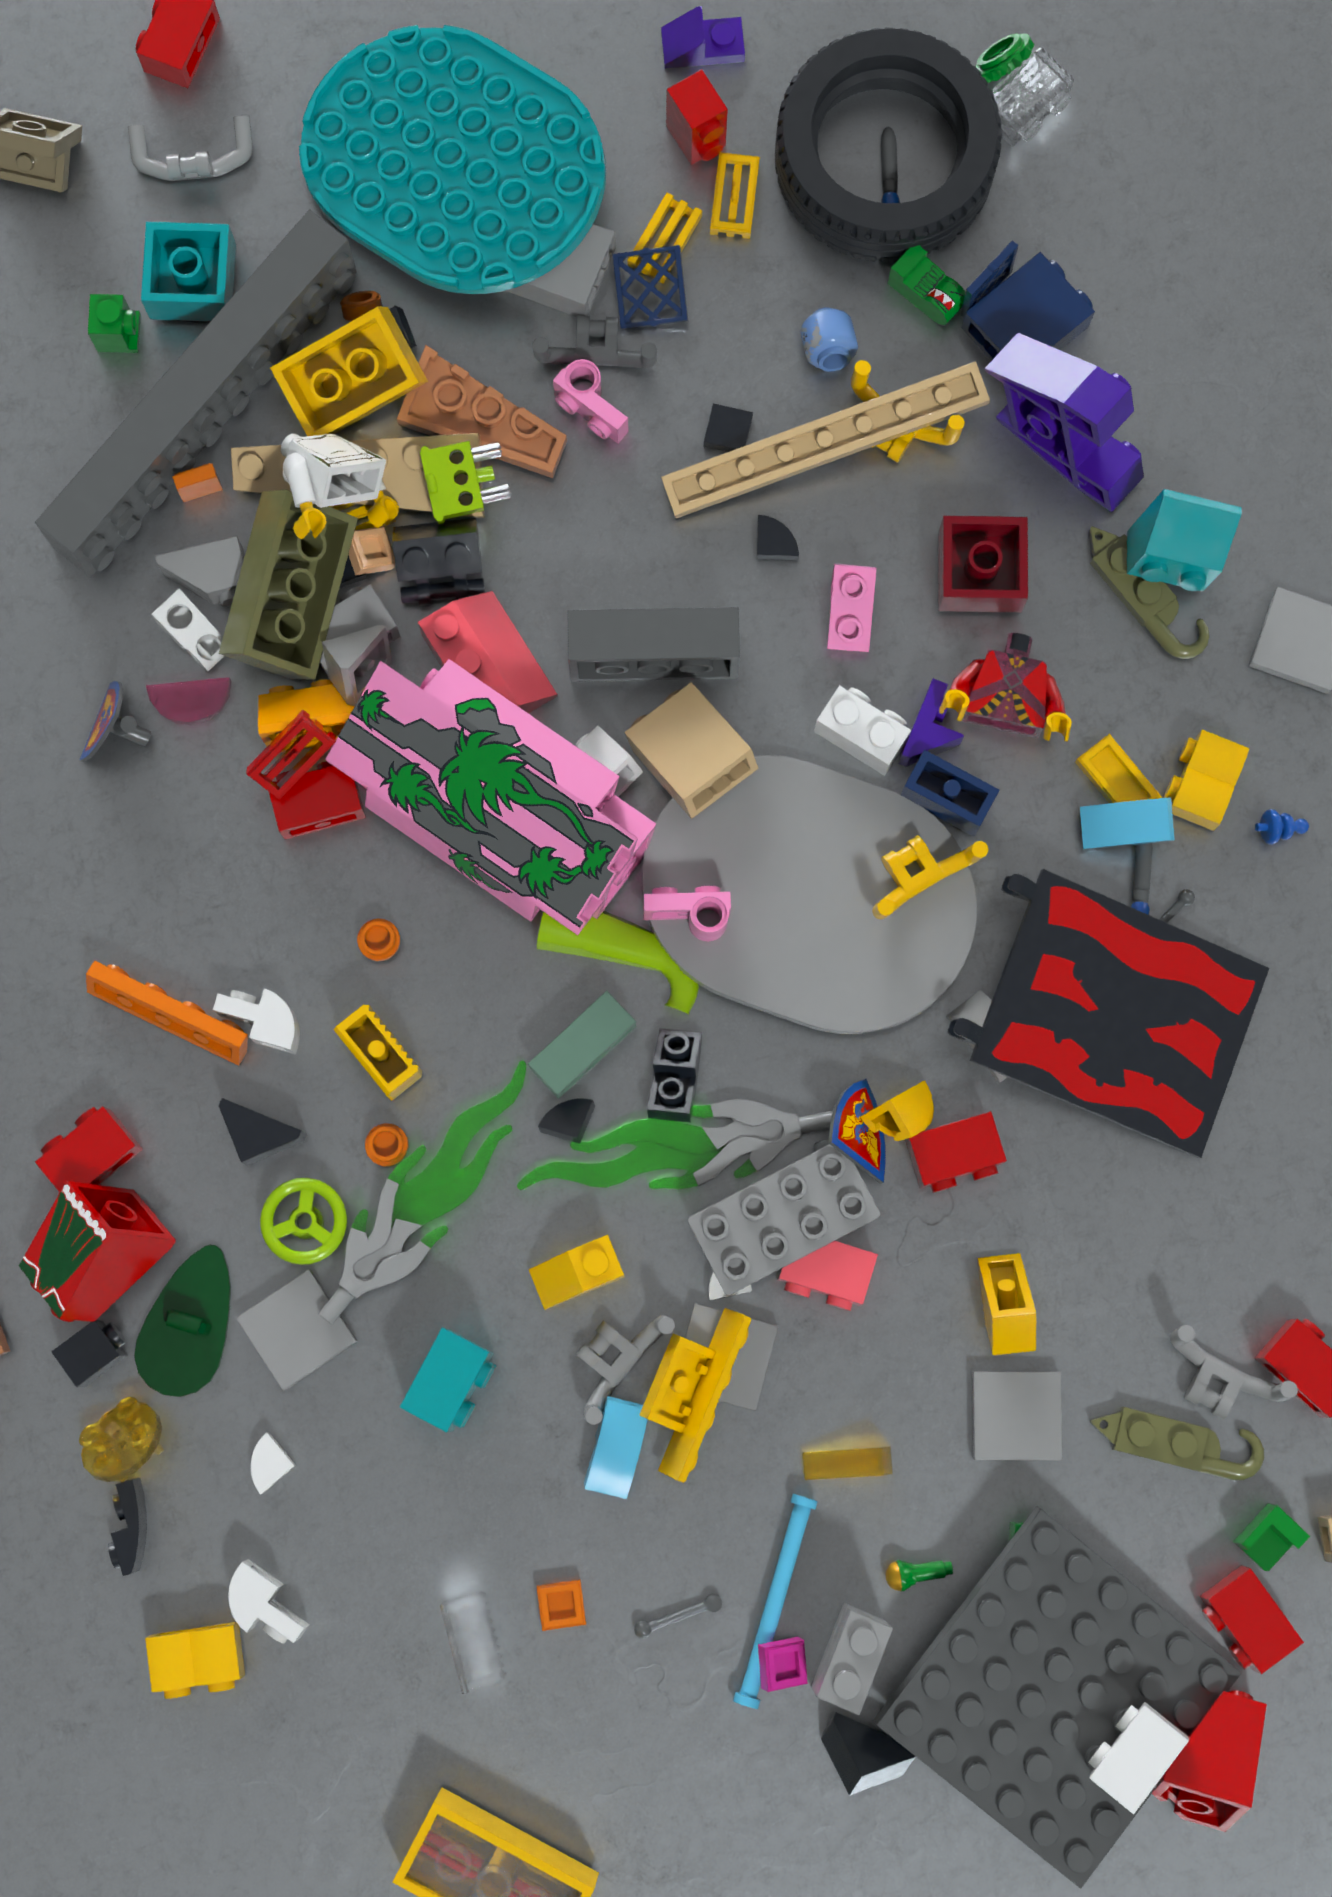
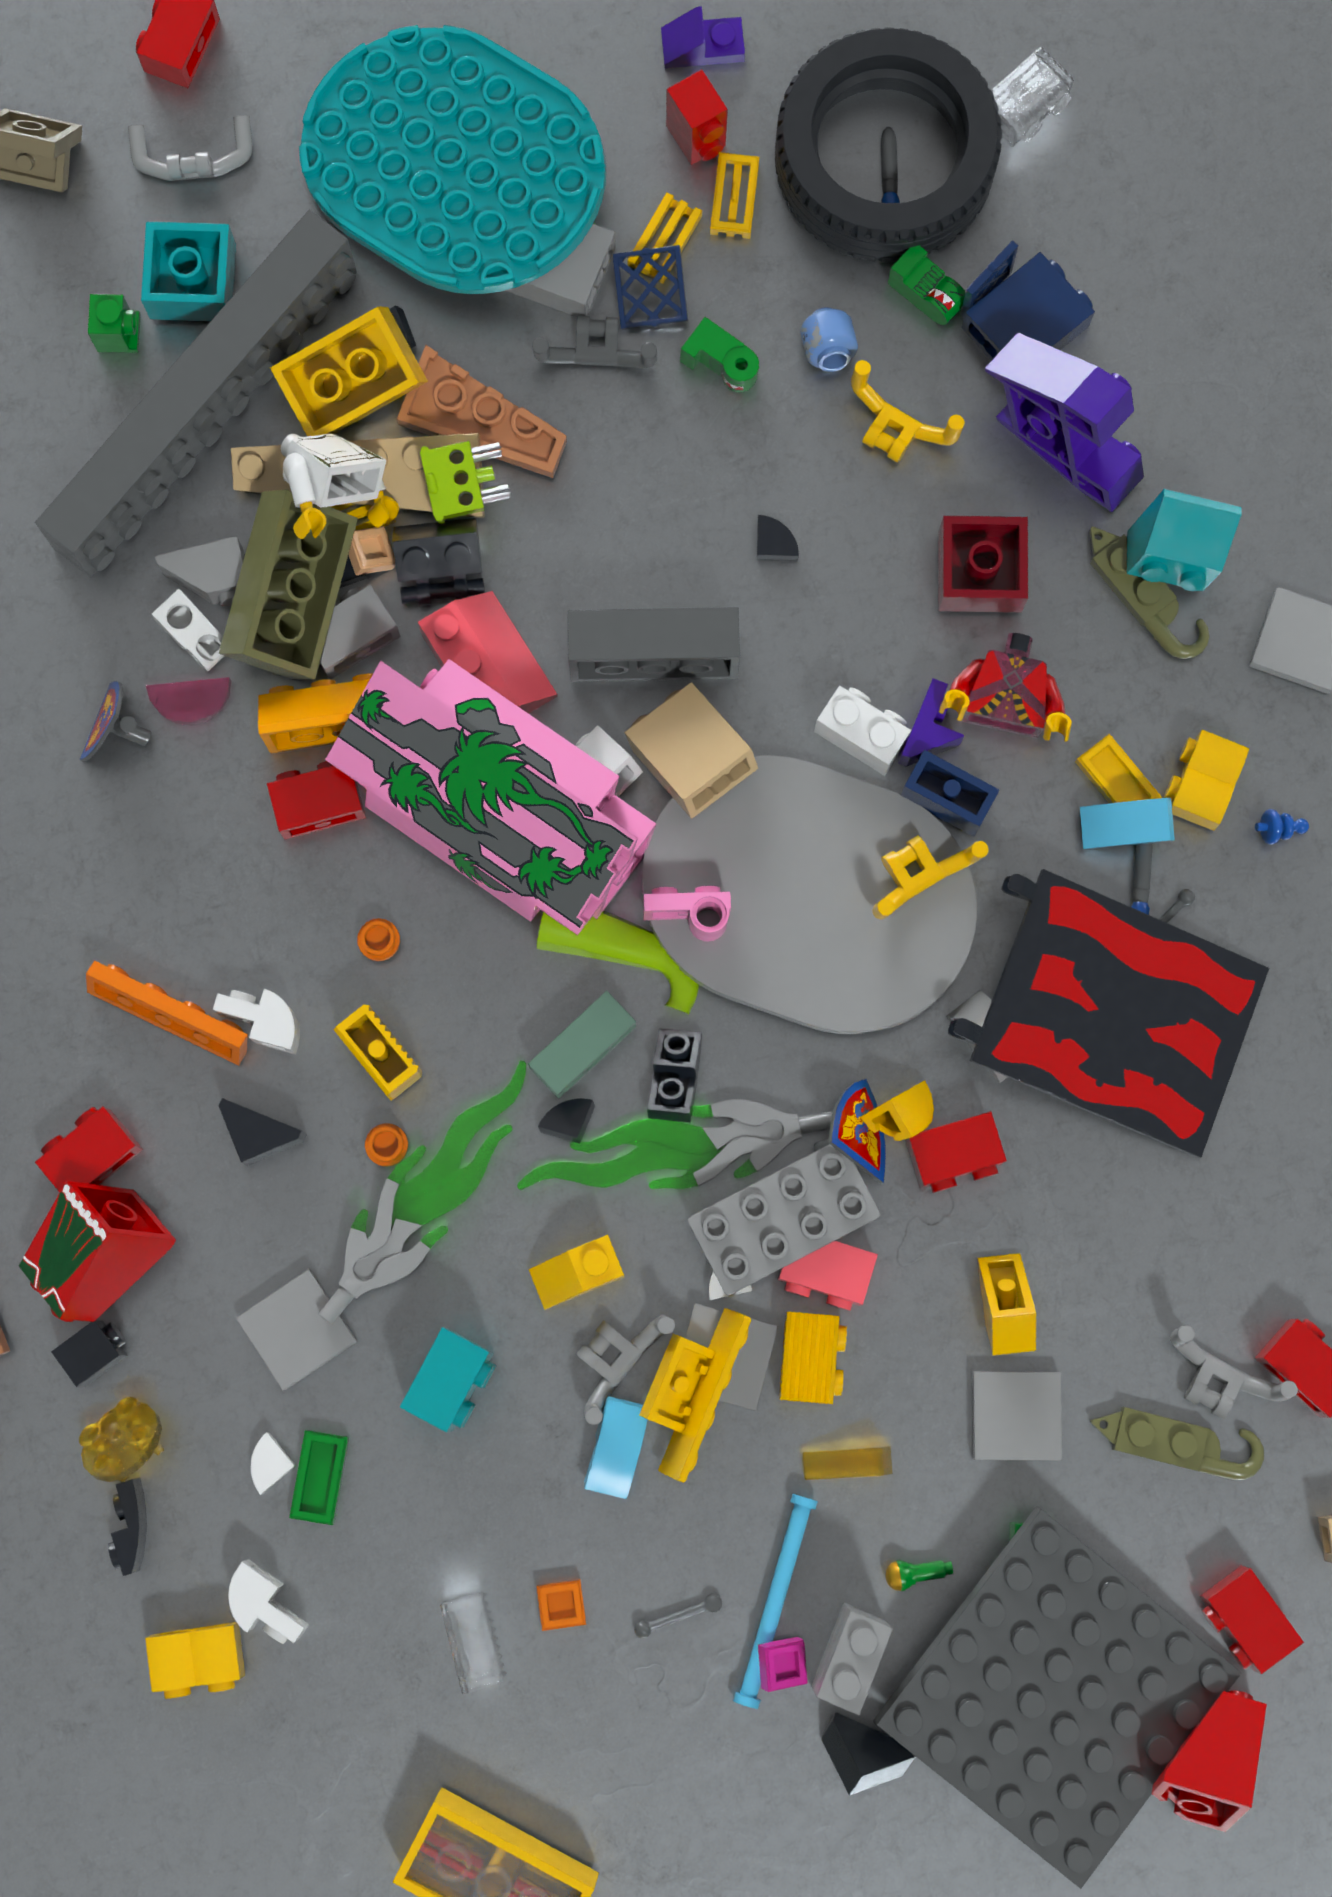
(187, 1326): dark green shield -> none
(197, 482): orange tile -> none
(308, 1188): lime piece -> none
(313, 729): red tile -> none
(319, 1477): none -> green tile
(354, 658): light grey slope -> none
(359, 303): dark orange tile -> none
(601, 416): bright pink plate -> none
(721, 354): none -> green leg
(727, 428): black tile -> none
(810, 1358): none -> yellow brick
(826, 439): tan plate -> none
(851, 607): bright pink plate -> none
(1004, 56): green gear -> none
(1137, 1756): white brick -> none
(1270, 1536): green panel -> none

